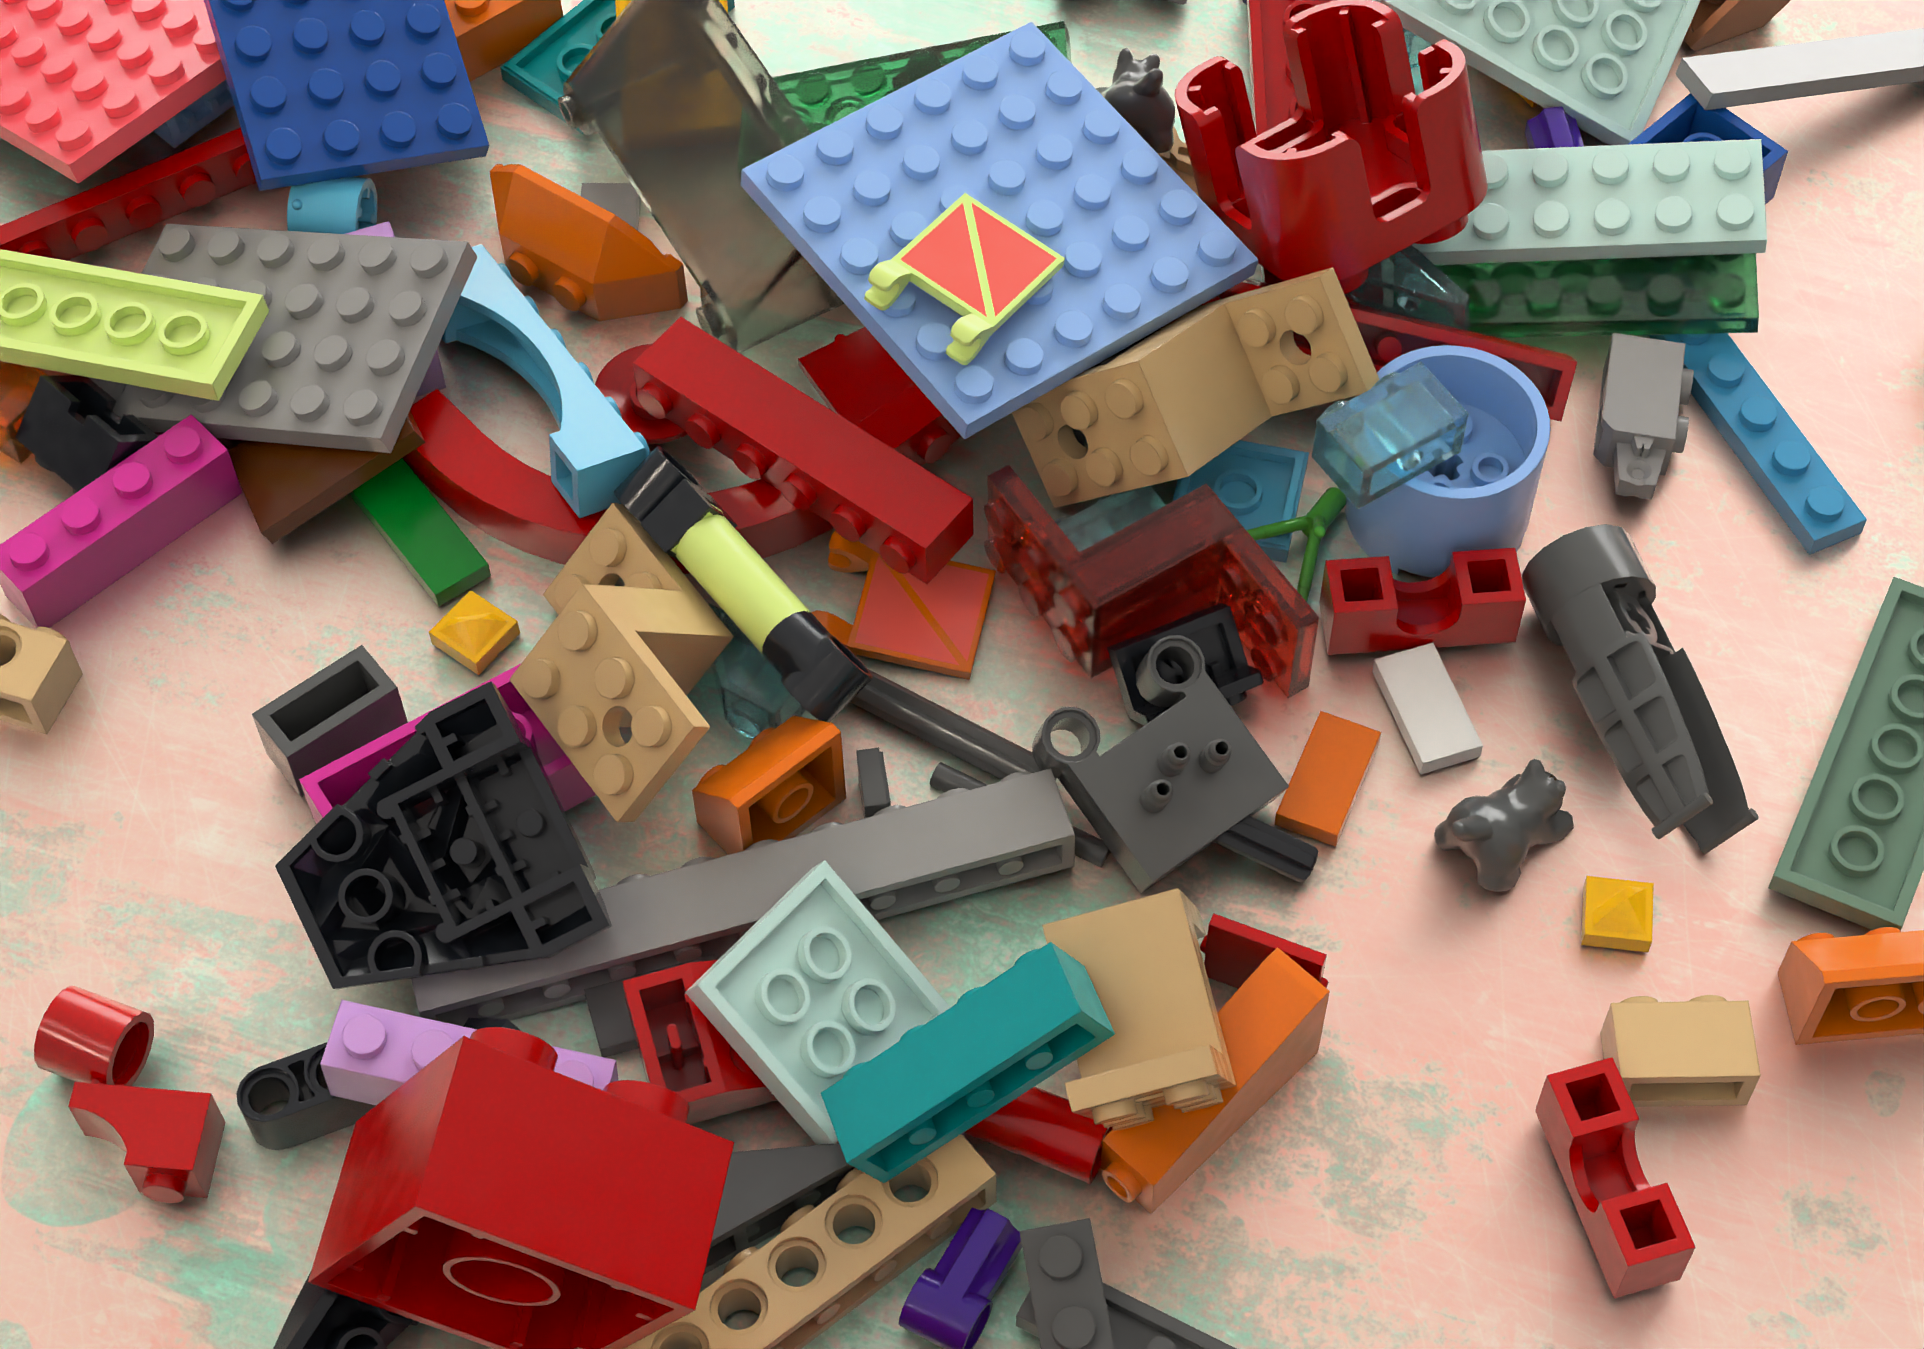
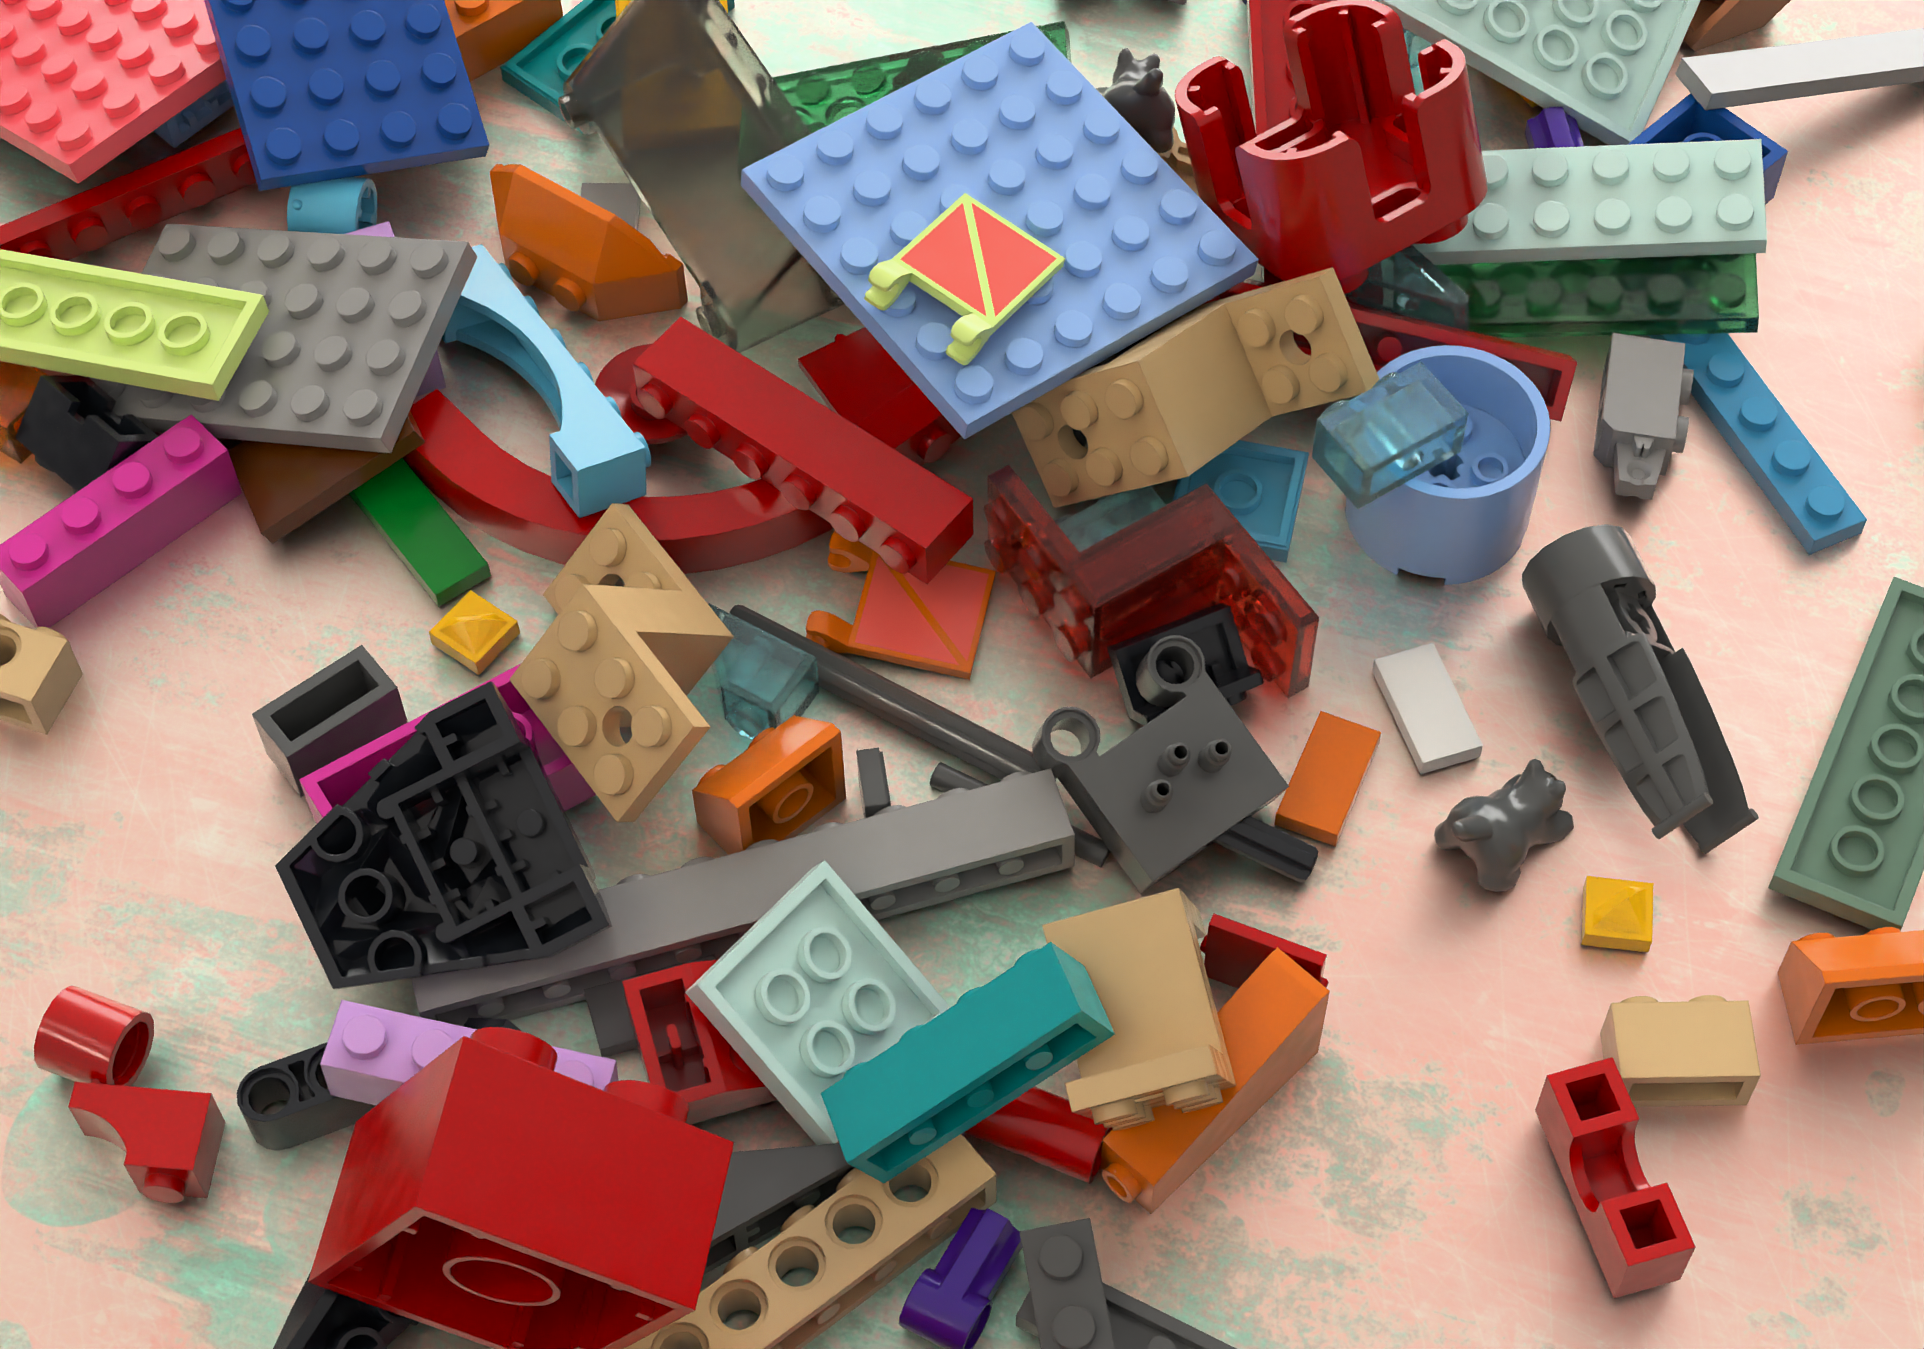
(704, 539): black piece -> none
(1313, 526): bright green plant -> none
(1468, 604): red arch -> none

